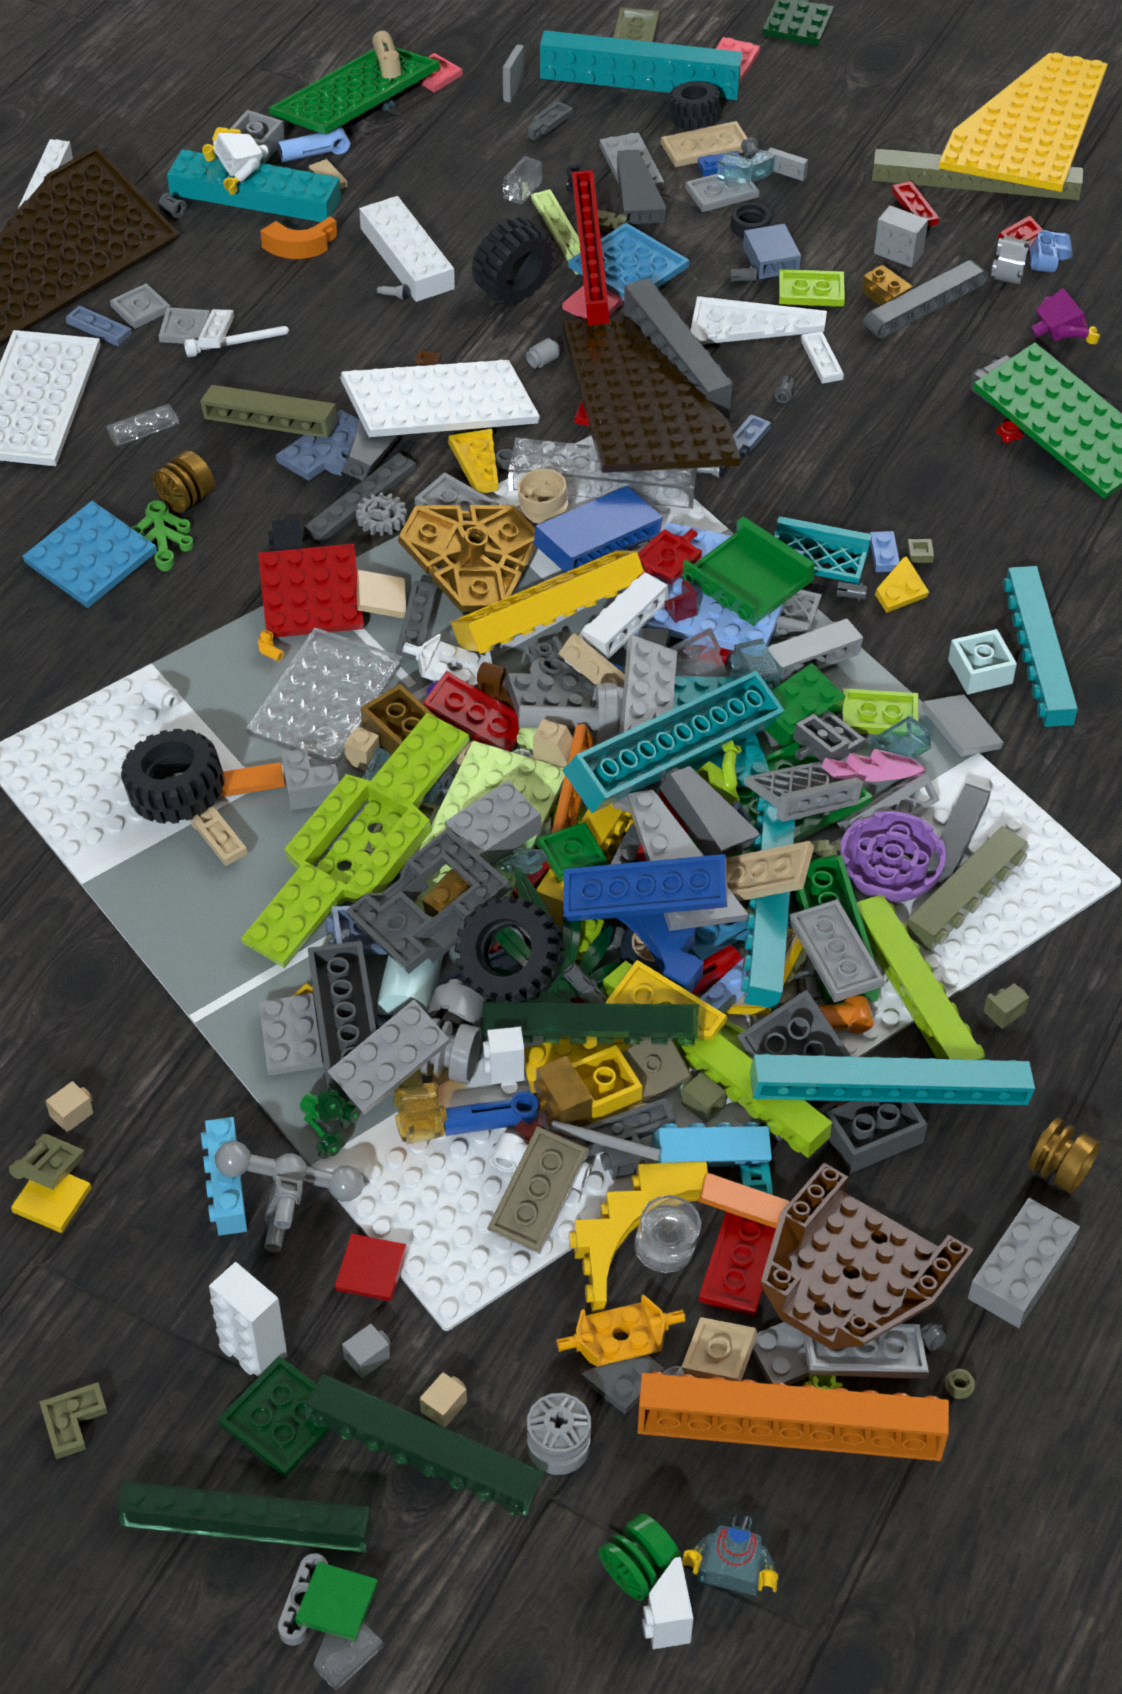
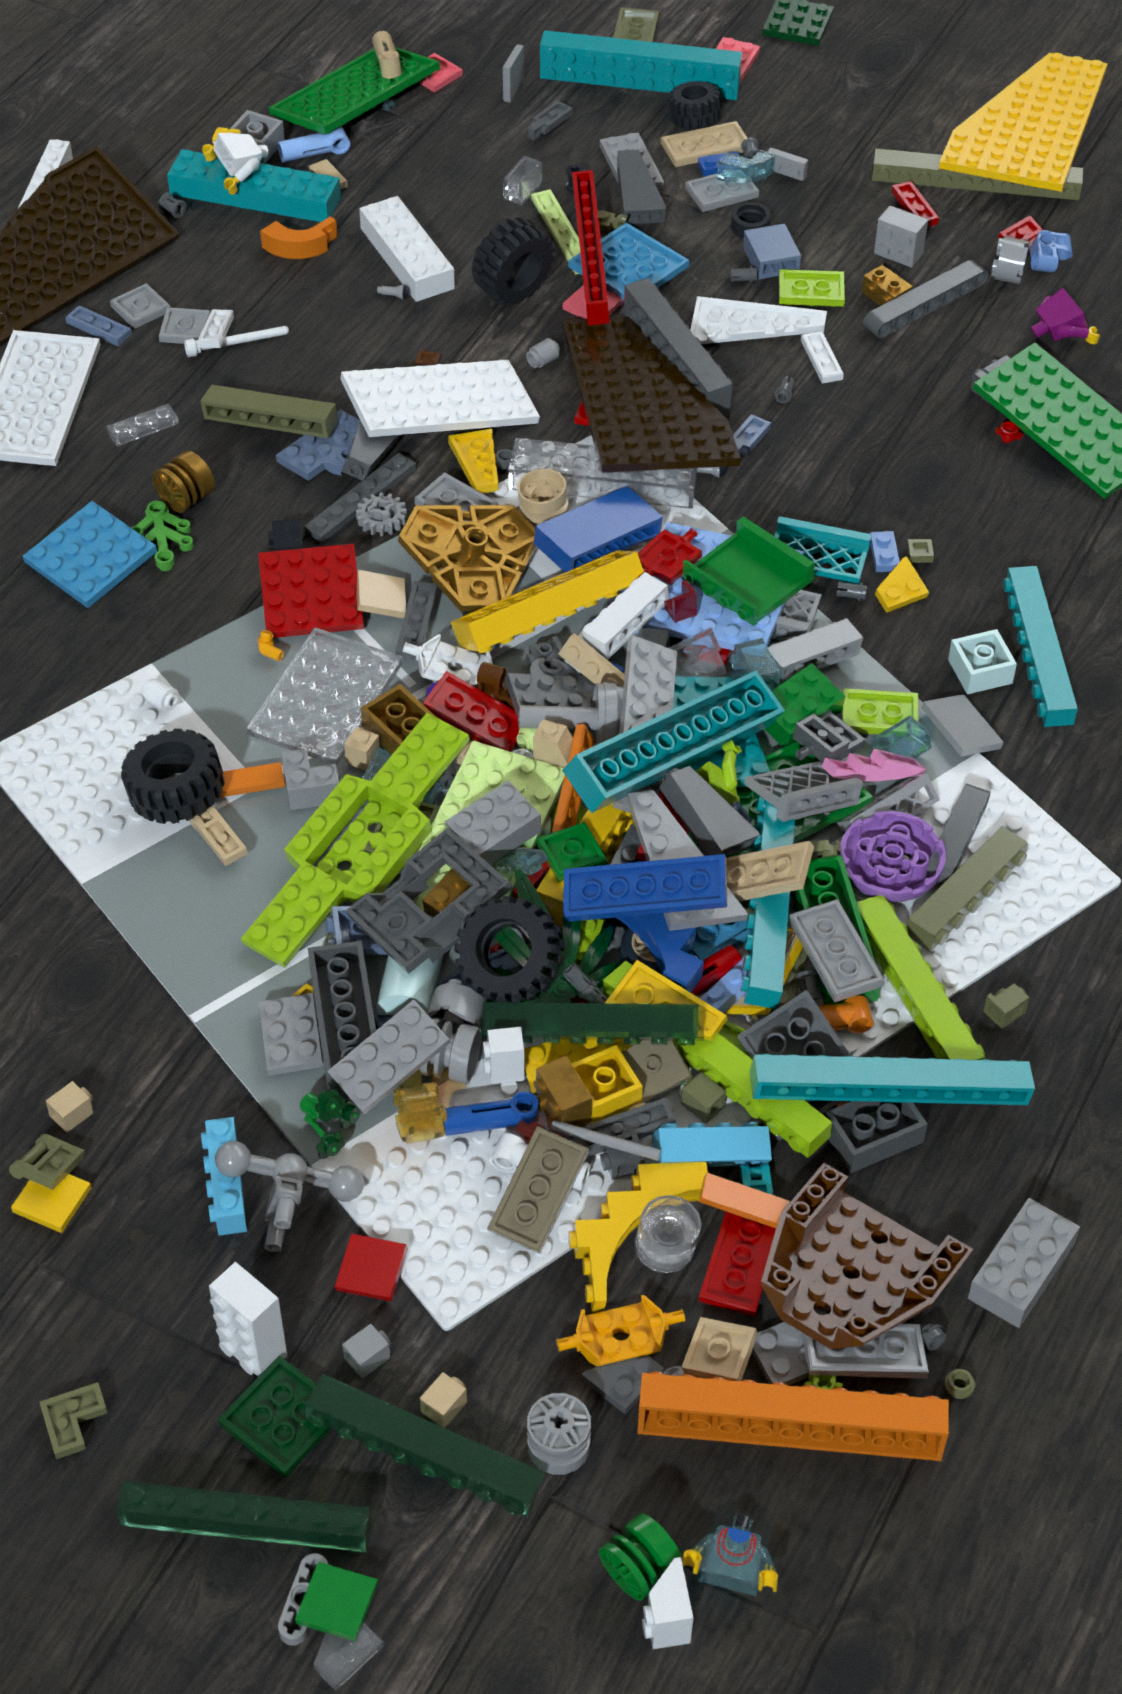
(1059, 1152): pearl gold wheel -> none

